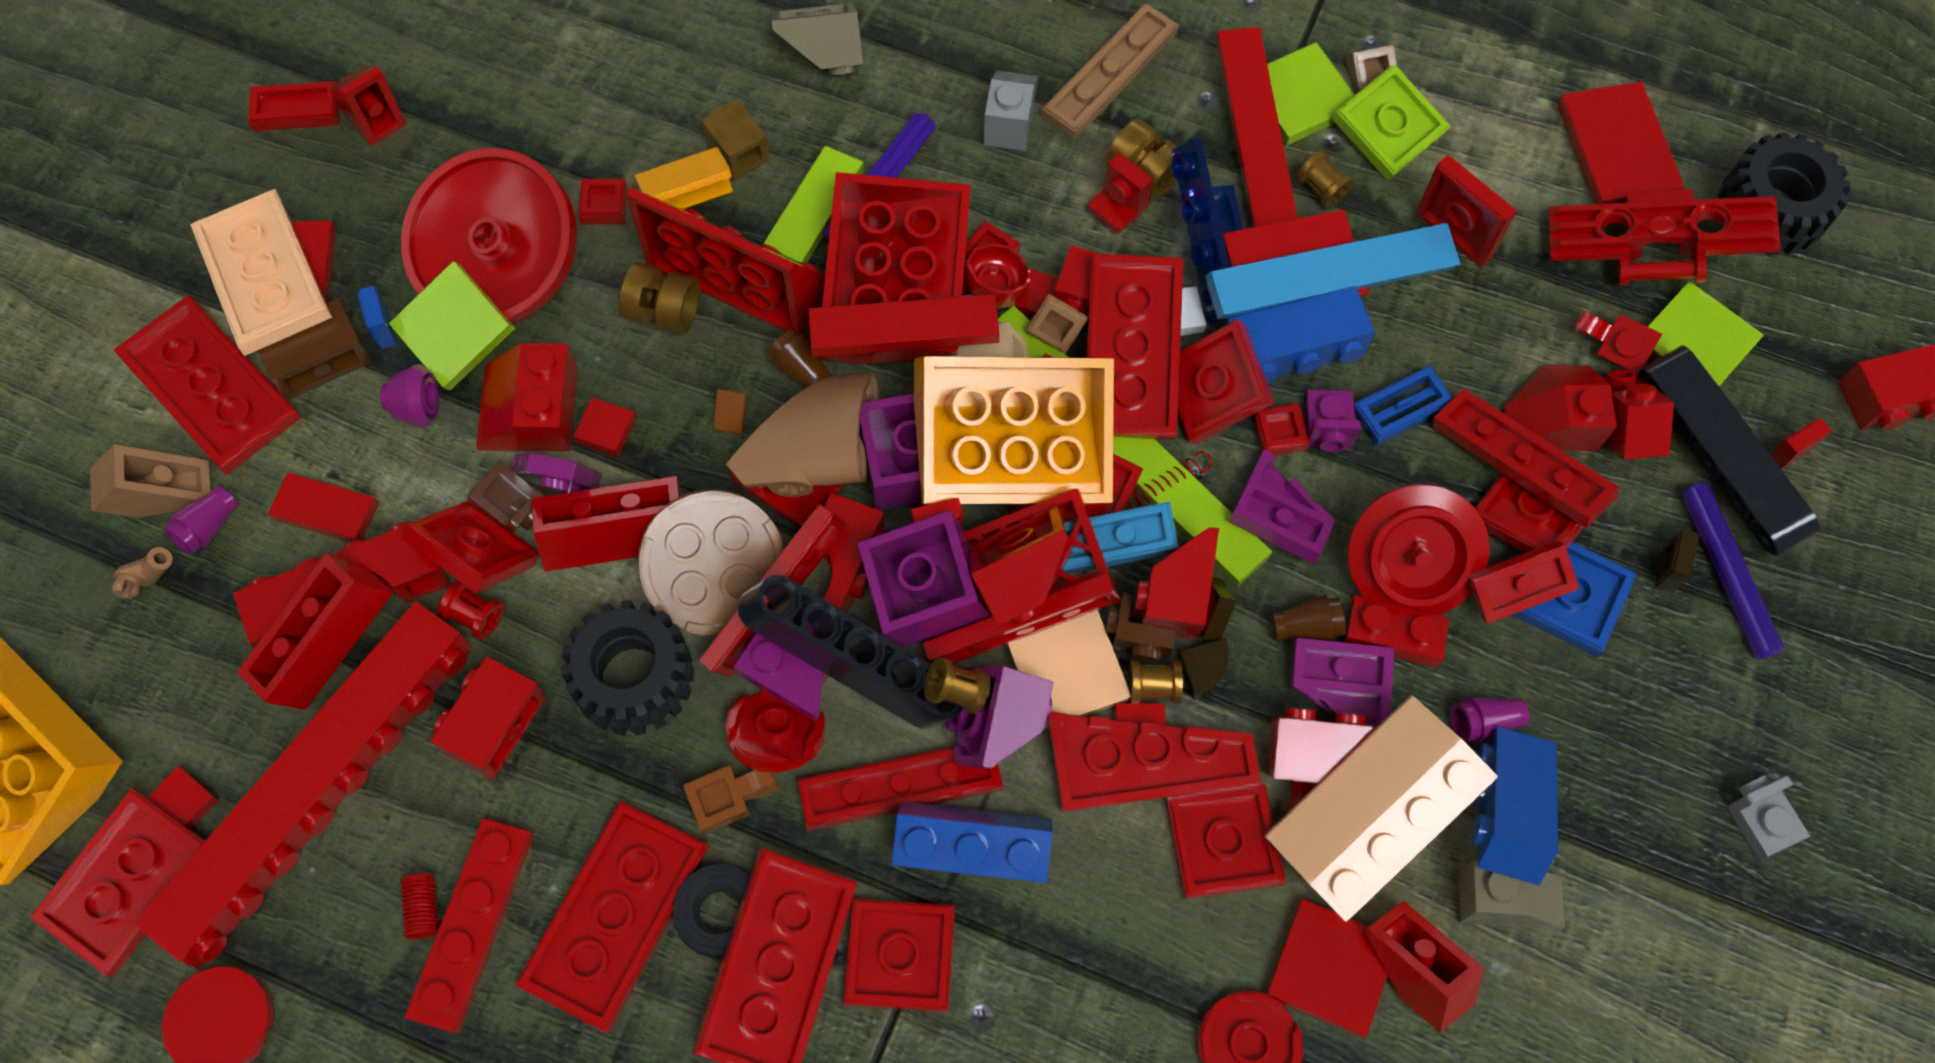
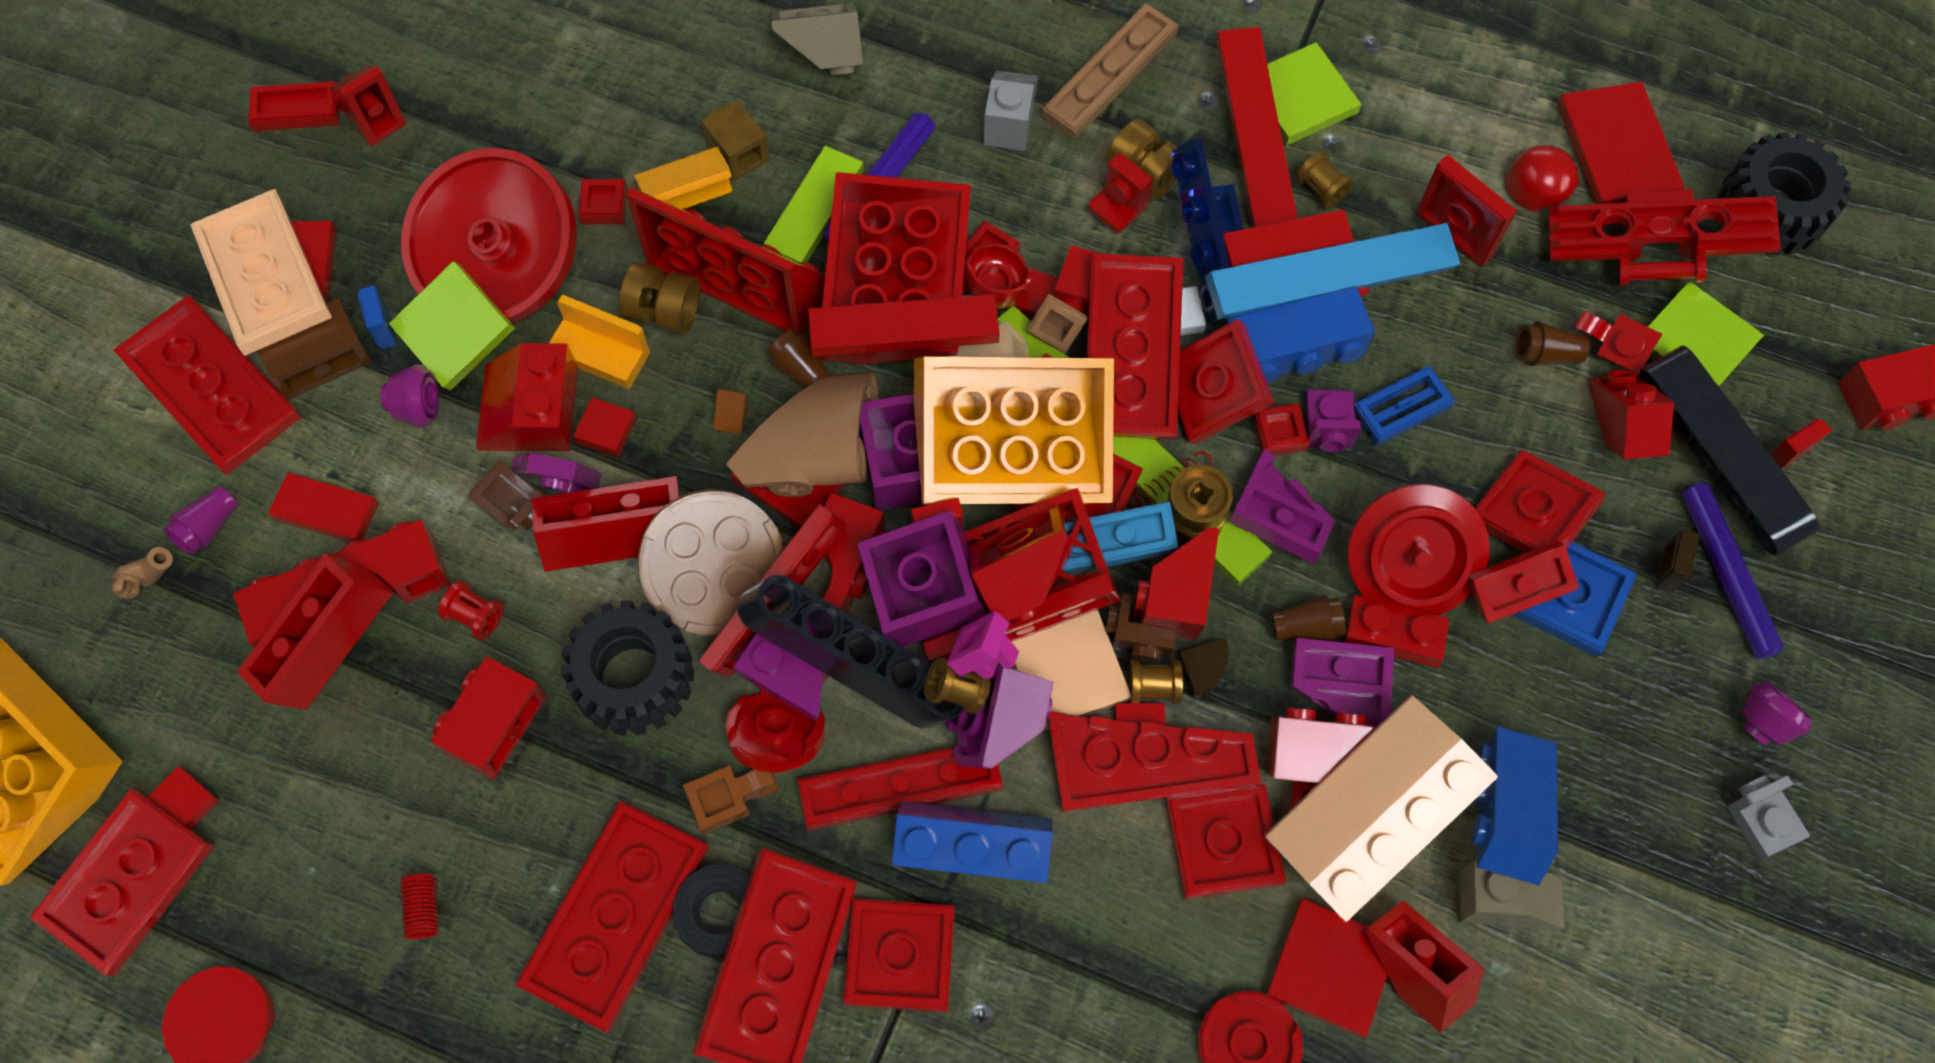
(146, 482): medium nougat slope -> none
(303, 788): red brick -> none
(469, 926): red plate -> none
(471, 546): red tile -> none
(601, 342): none -> light orange panel
(983, 646): none -> dark pink tile
(1199, 500): none -> pearl gold wheel
(1219, 610): dark brown tile -> none
(1369, 64): medium nougat slope -> none
(1390, 122): lime tile -> none
(1478, 718): magenta cone -> none
(1526, 458): red plate -> none
(1542, 177): none -> red hair
(1548, 345): none -> reddish brown cone
(1566, 407): red slope -> none
(1774, 715): none -> magenta cone

